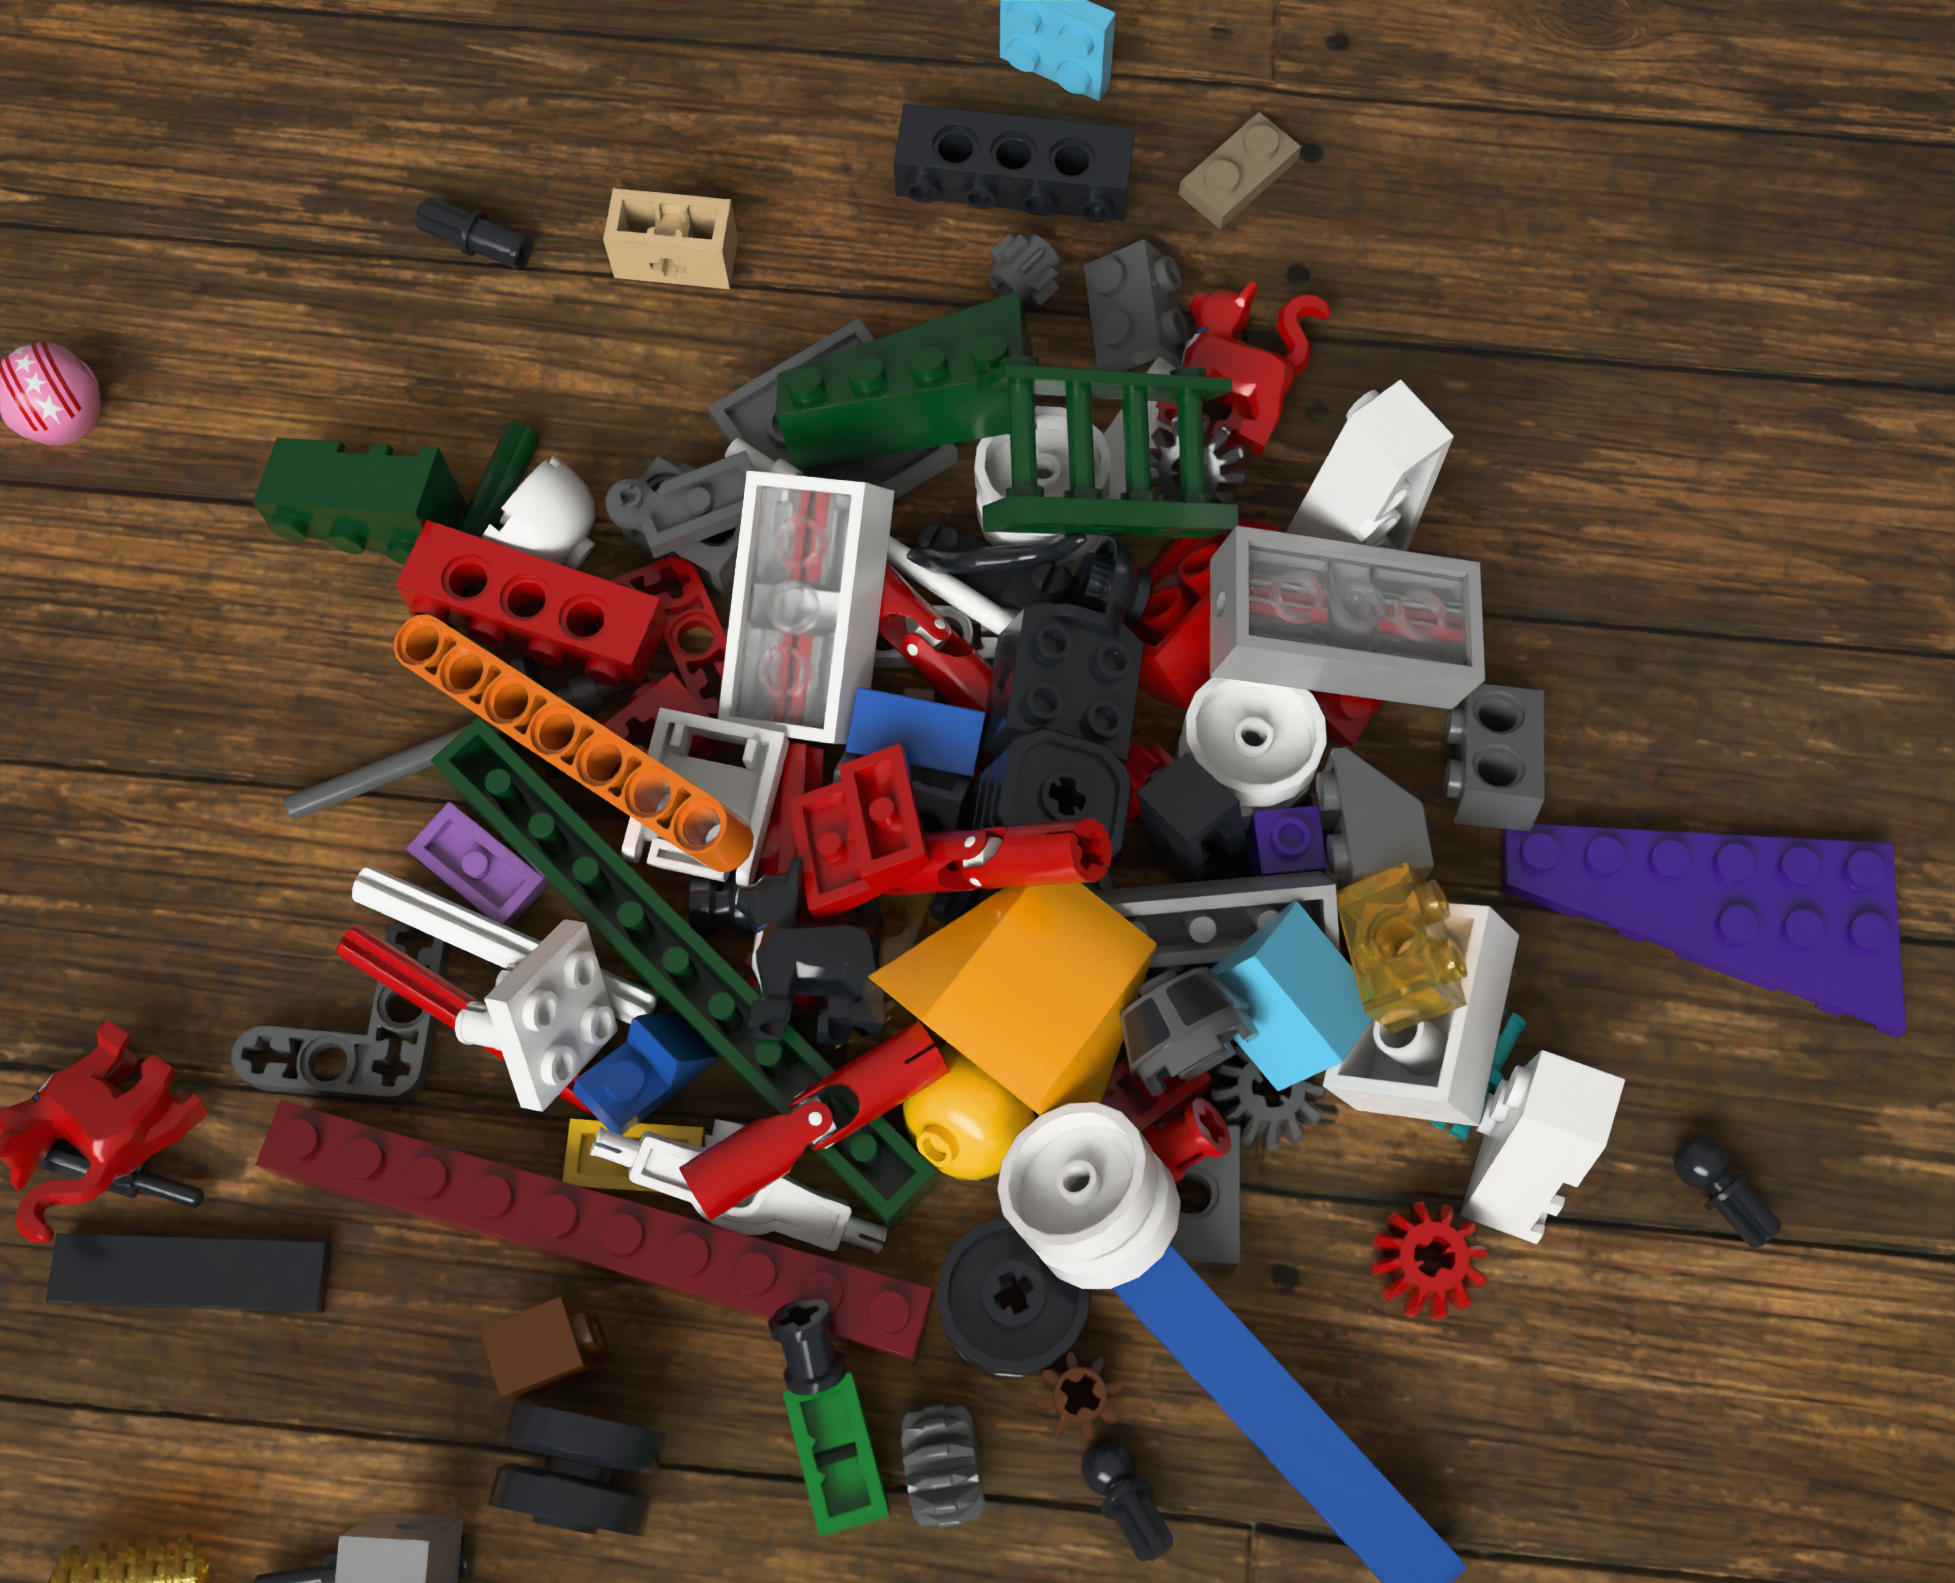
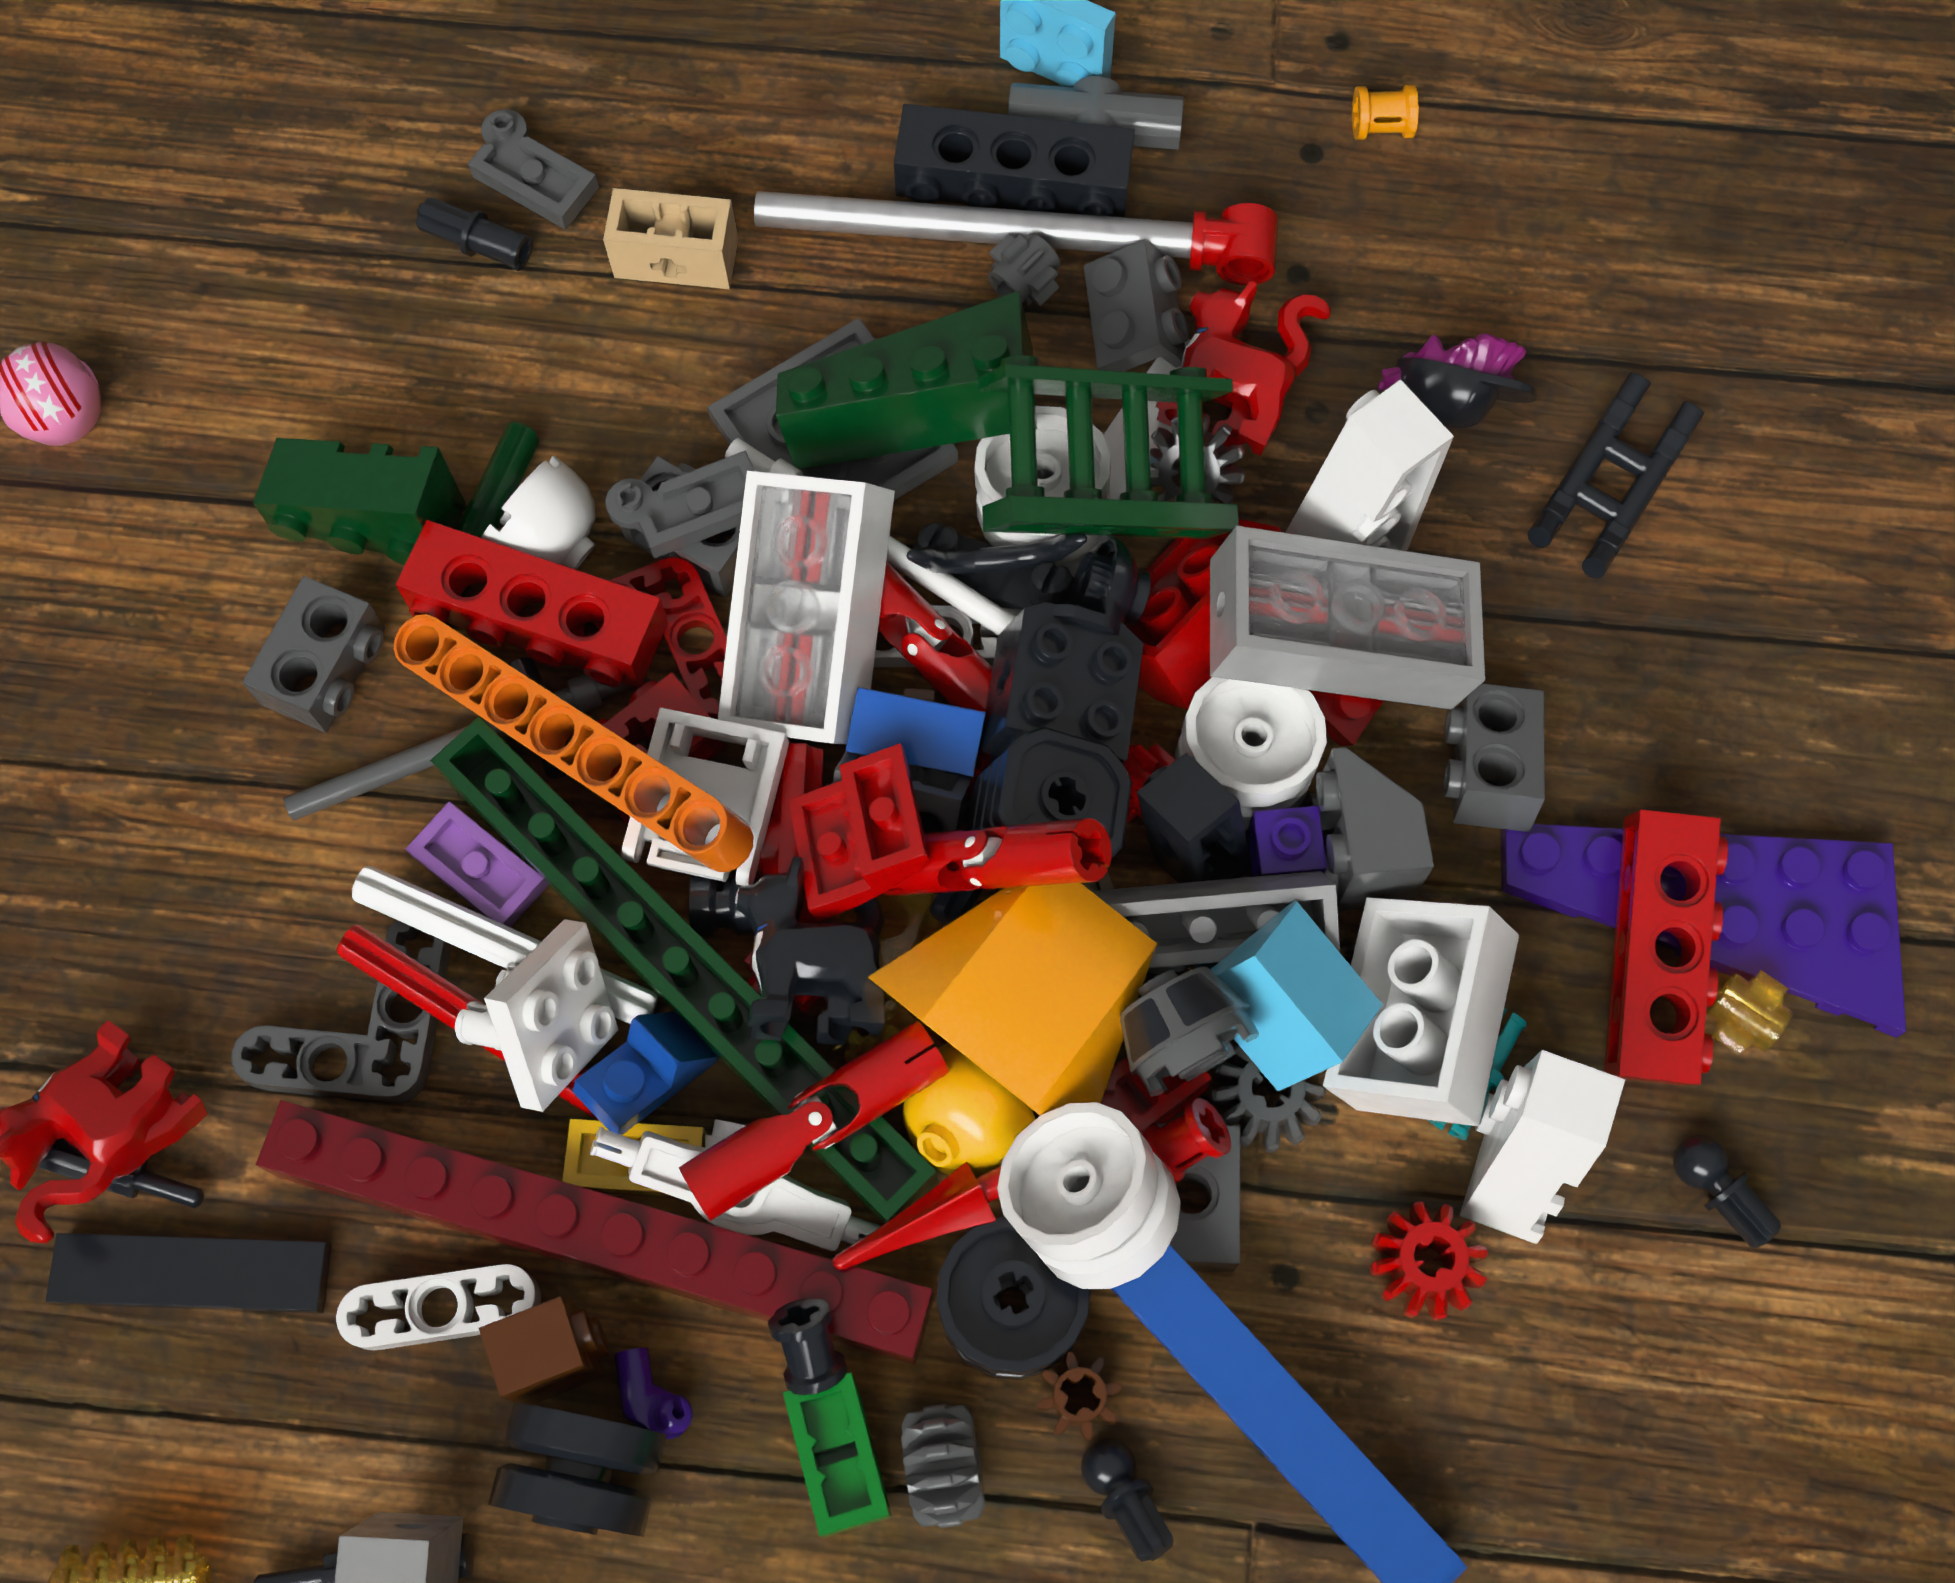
(300, 650): none -> dark grey brick
(387, 1297): none -> white beam
(530, 170): none -> dark grey hinge
(646, 1402): none -> dark purple arm
(949, 1207): none -> red piece
(1103, 102): none -> dark grey piece
(1238, 243): none -> flat silver piece
(1239, 170): dark tan plate -> none
(1376, 922): clear yellow brick -> none
(1385, 112): none -> light orange bush
(1464, 380): none -> black hair
(1605, 444): none -> black piece
(1638, 976): none -> red brick
(1750, 1012): none -> clear yellow gear

